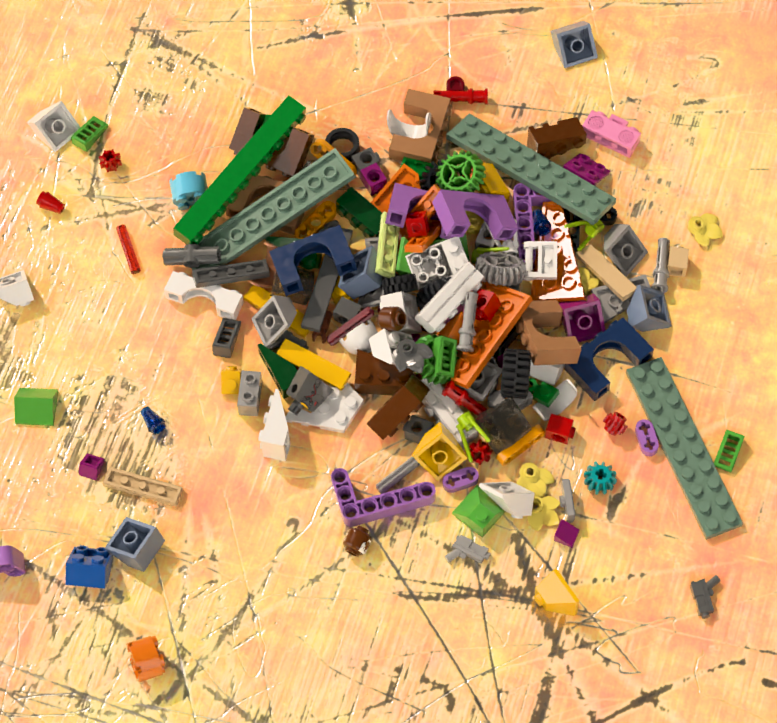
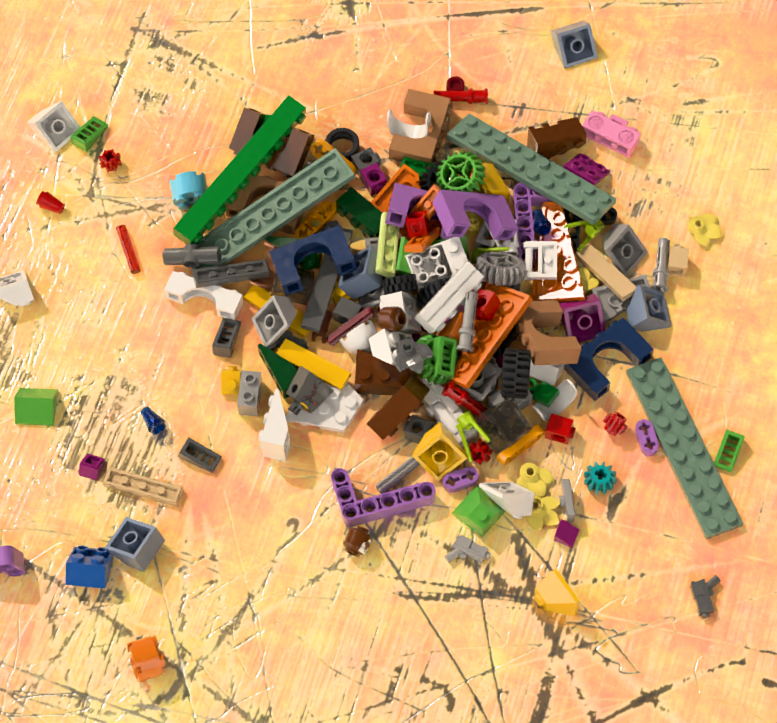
(190, 443): none -> dark grey slope

